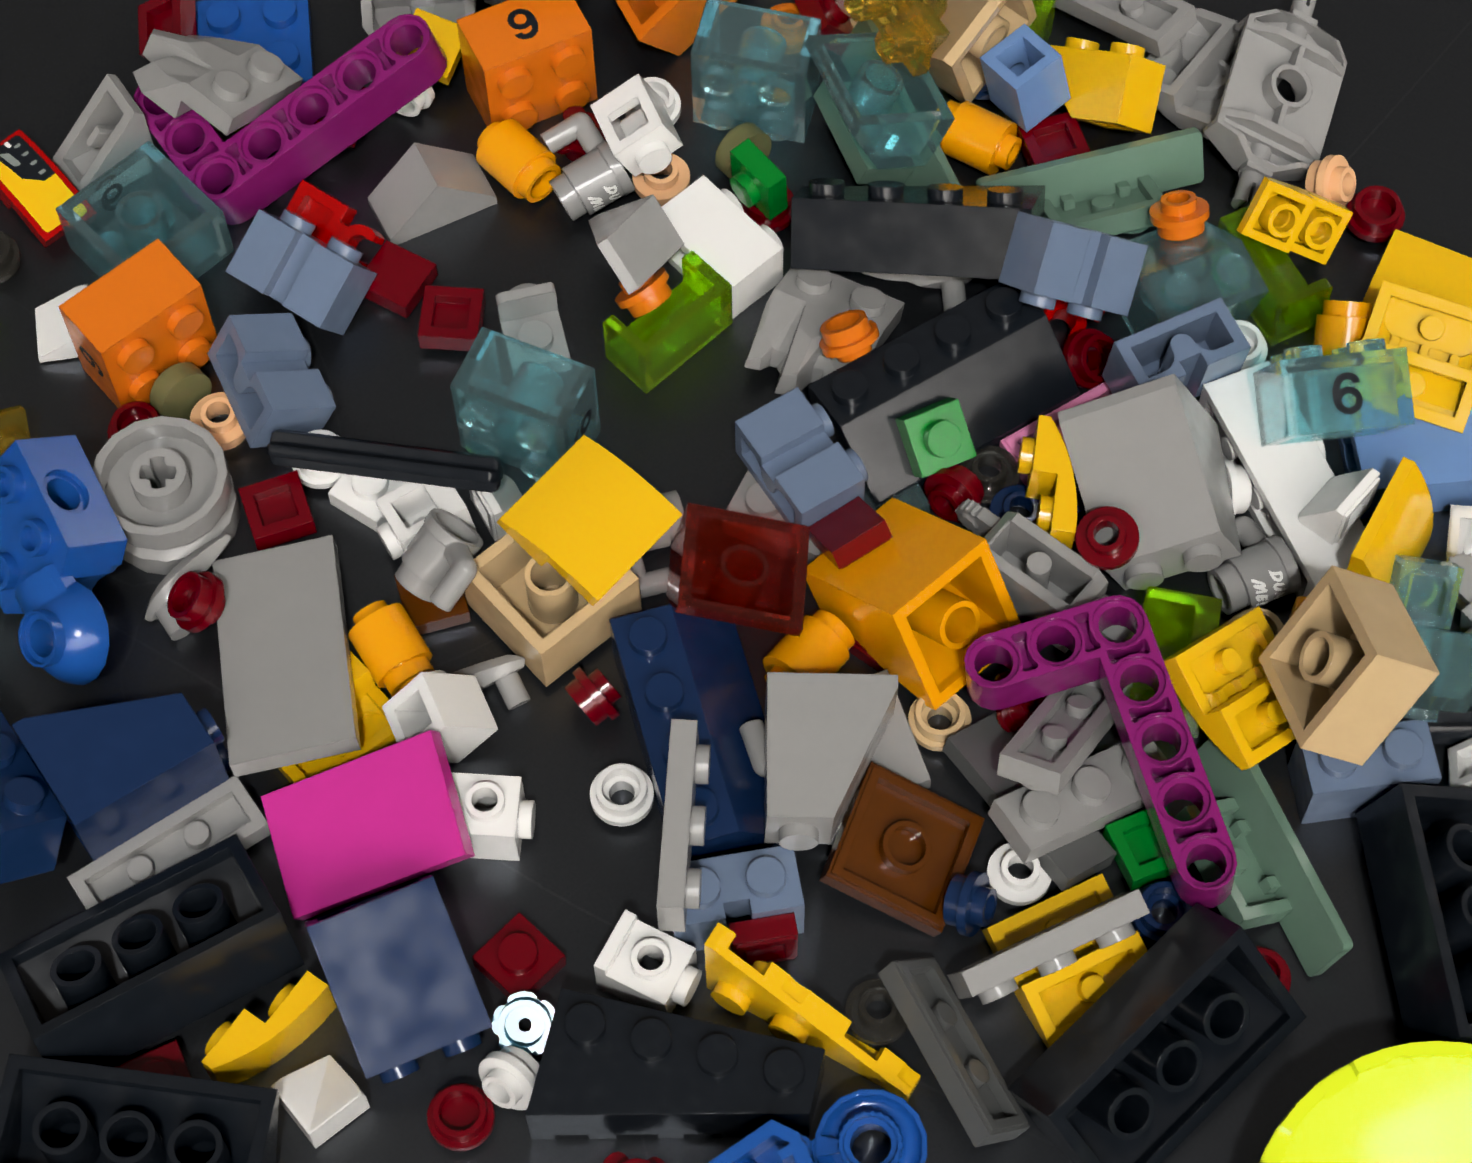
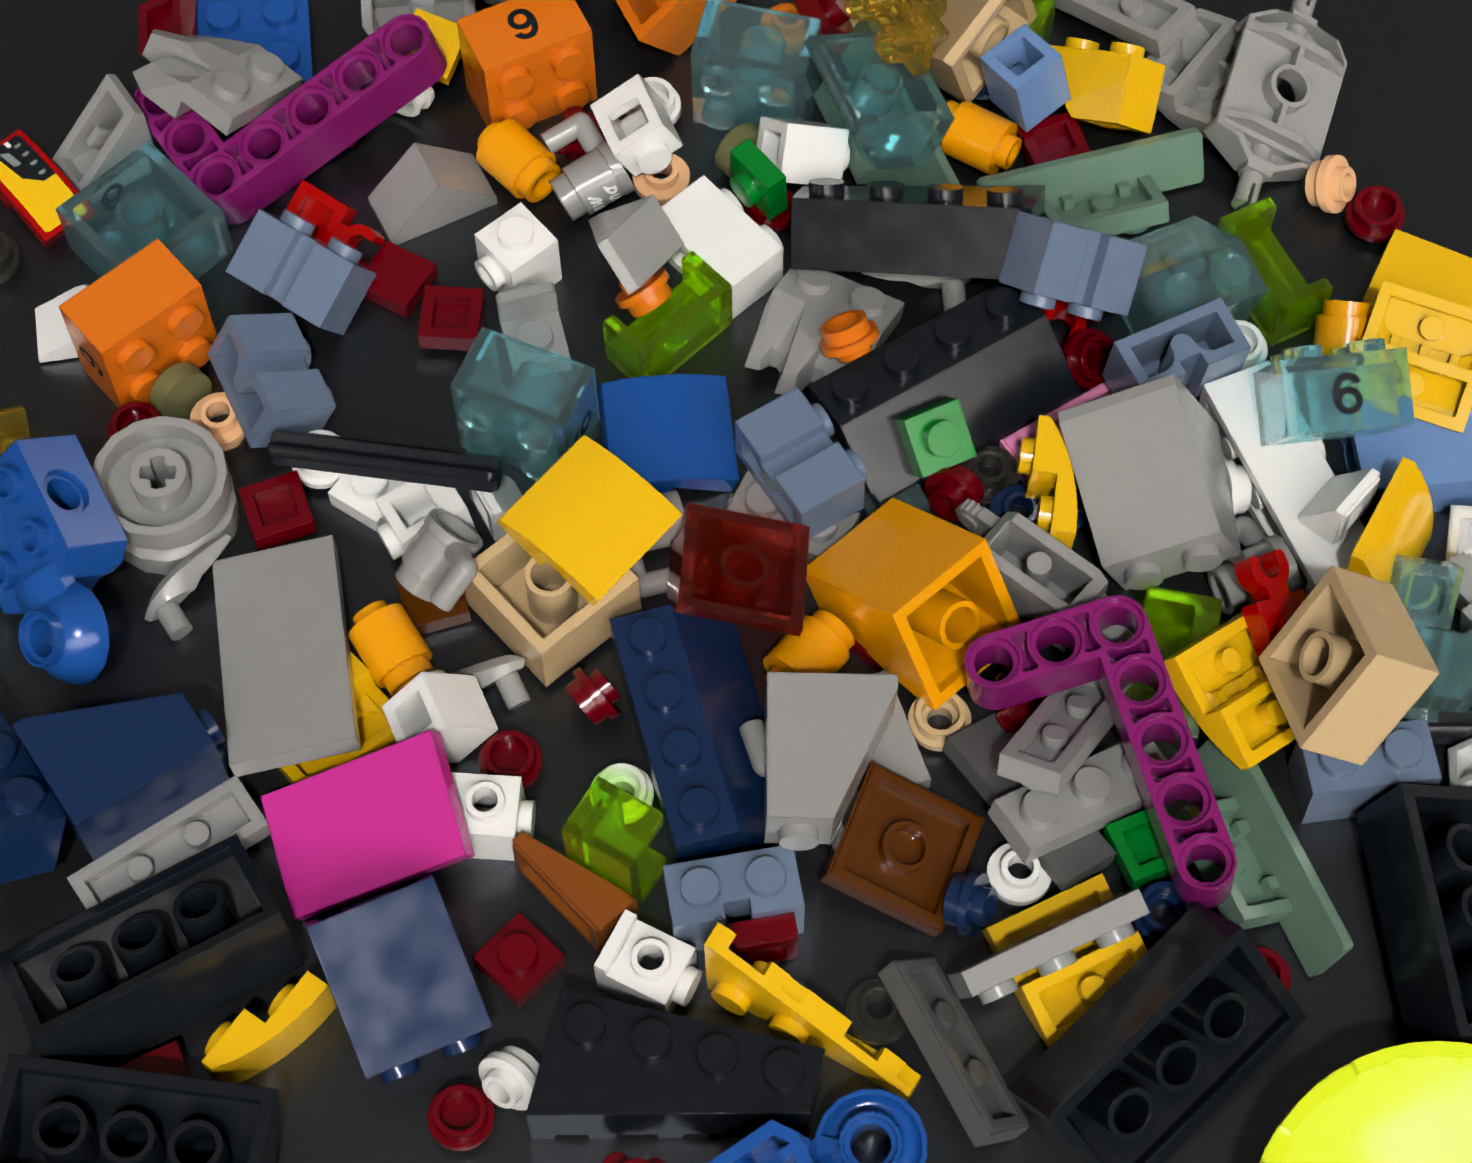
(196, 600): dark red plate -> none
(321, 1099): white slope -> none
(511, 755): none -> dark red plate
(517, 251): none -> white brick
(520, 1006): plate -> none
(575, 892): none -> dark orange slope
(612, 837): none -> clear neon green panel
(671, 430): none -> blue slope
(682, 826): light grey plate -> none
(804, 148): none -> white brick
(849, 533): dark red tile -> none
(1112, 555): dark red plate -> none
(1179, 215): orange plate -> none
(1270, 594): none -> red plate
(1294, 220): yellow slope -> none

